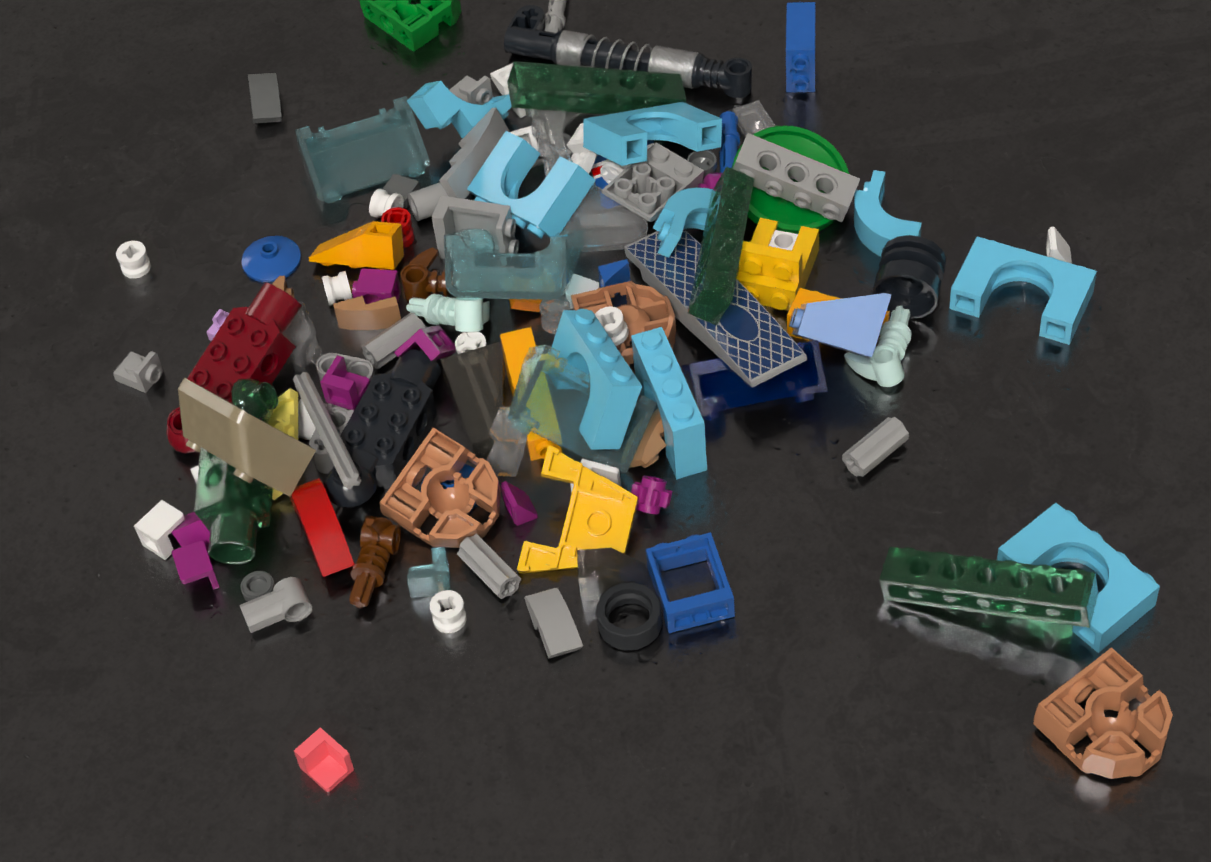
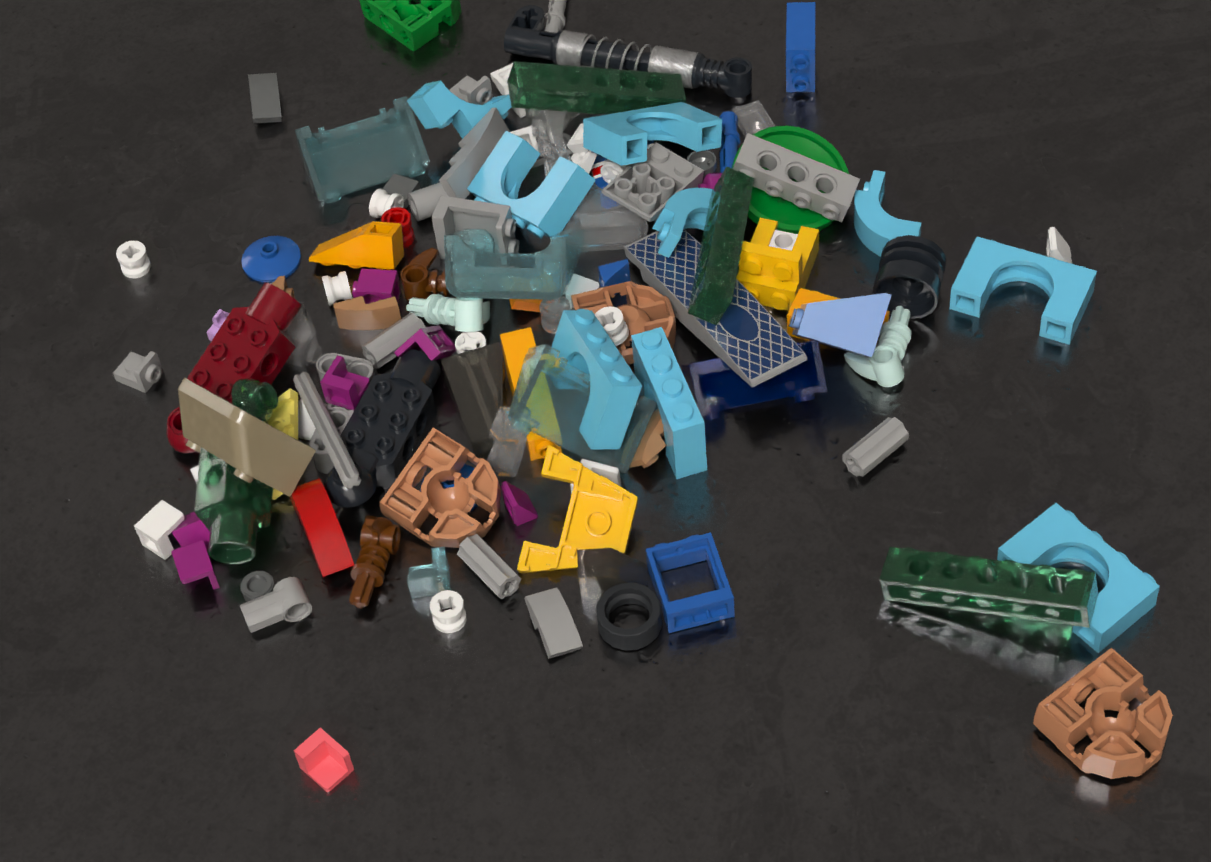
(651, 494): magenta gear -> none

